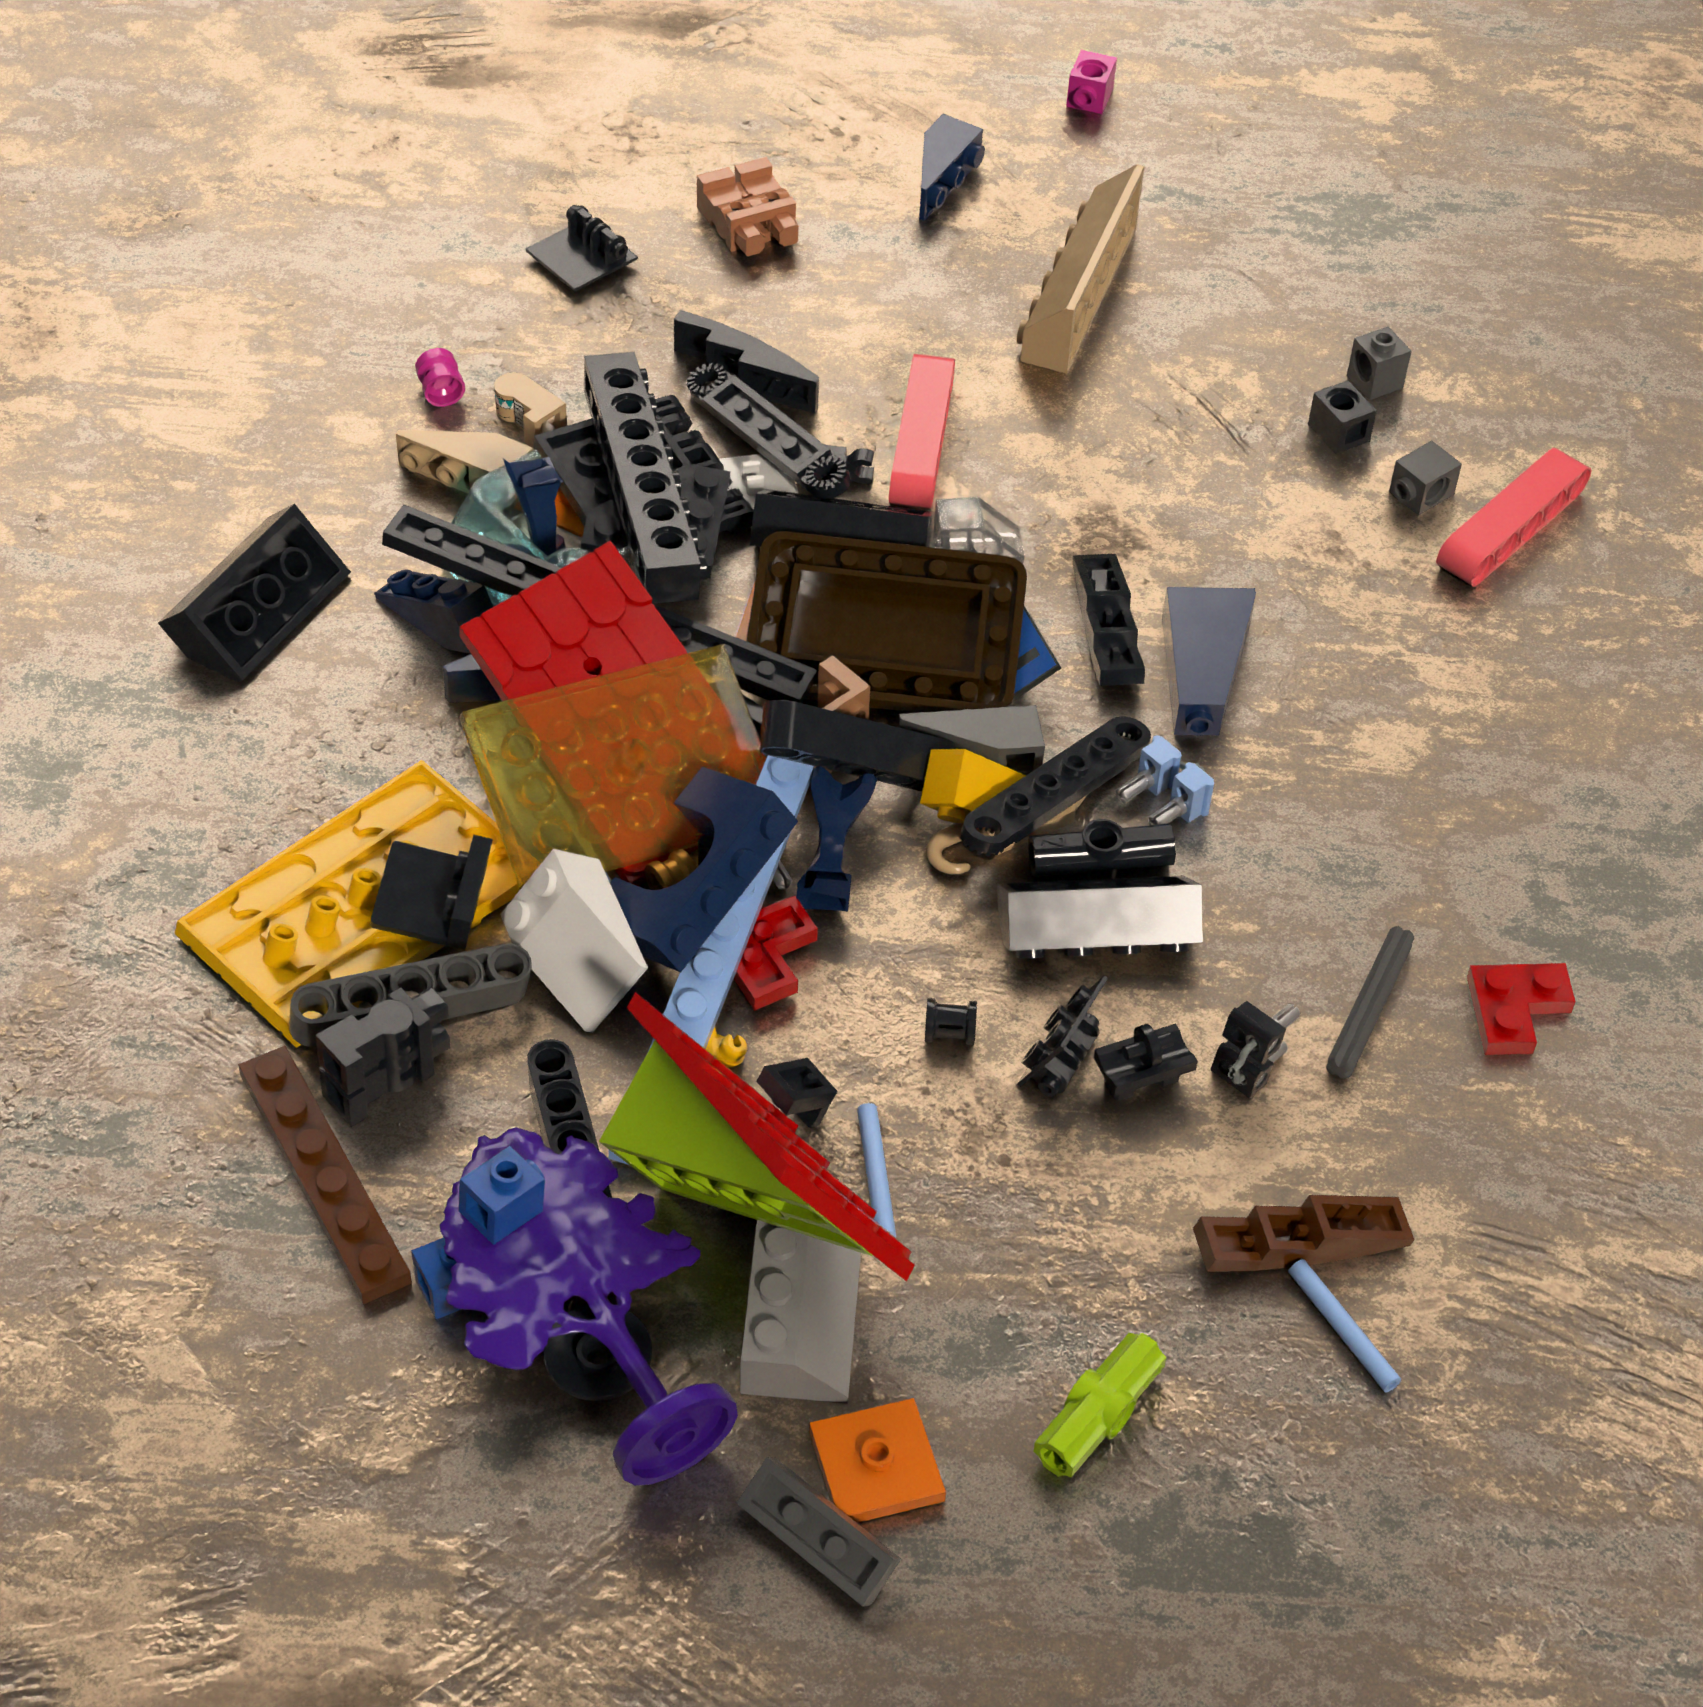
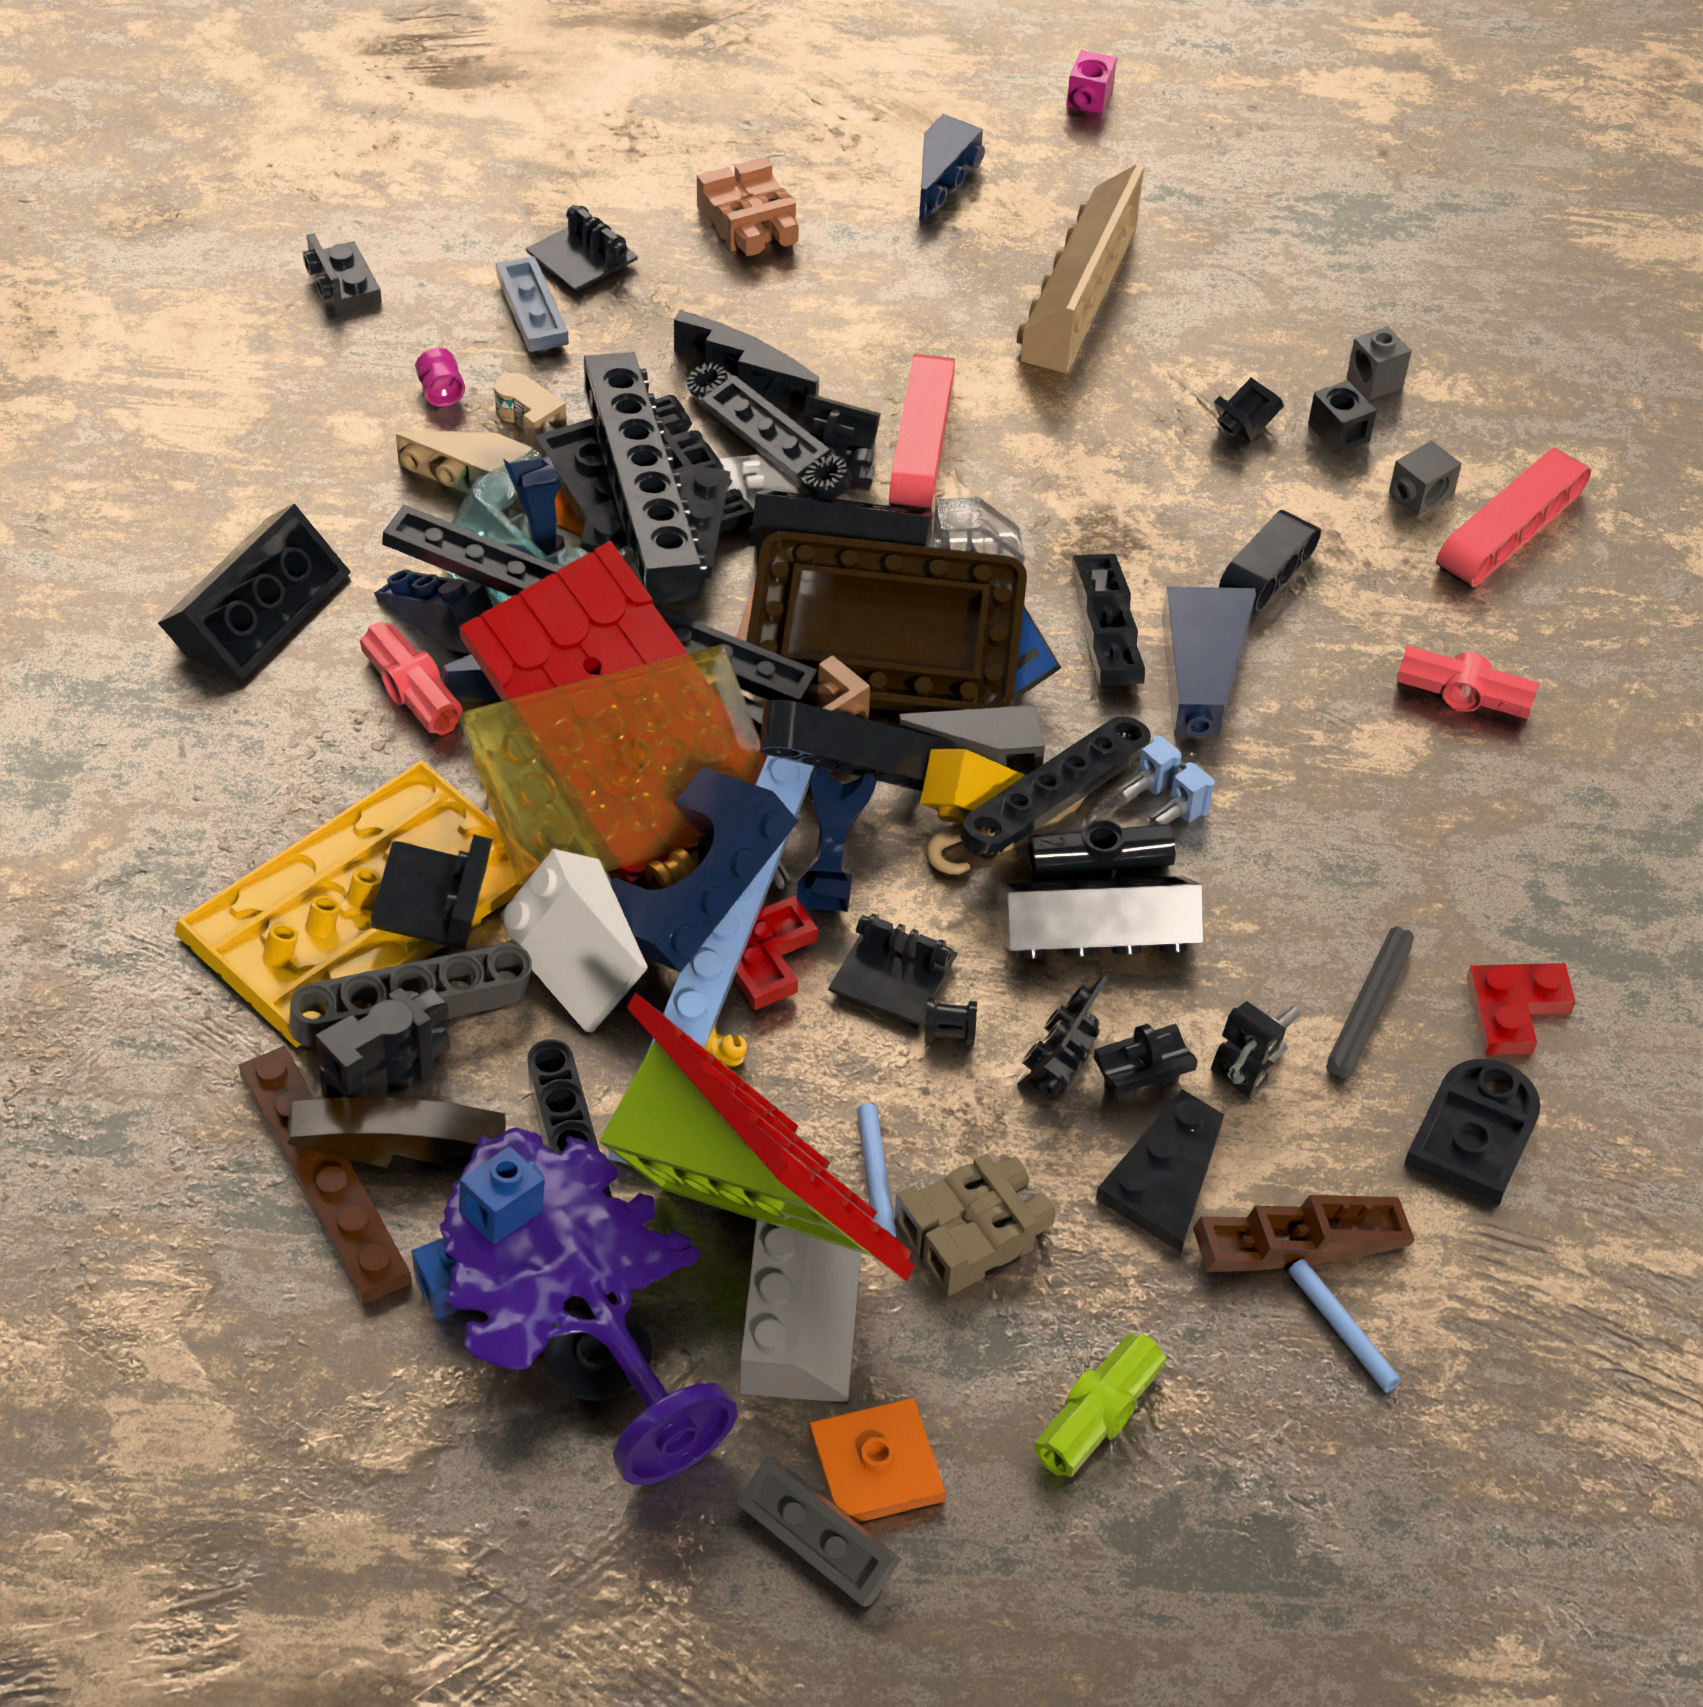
(341, 275): none -> black bracket
(379, 1127): none -> dark brown slope
(411, 678): none -> coral piece
(532, 304): none -> sand blue plate
(798, 1089): black bracket -> none
(840, 423): none -> black hips
(893, 969): none -> black hinge
(972, 1220): none -> dark tan hips
(1165, 1170): none -> black wing
(1248, 410): none -> black bracket
(1272, 557): none -> beam
(1467, 681): none -> coral piece
(1474, 1133): none -> black tile

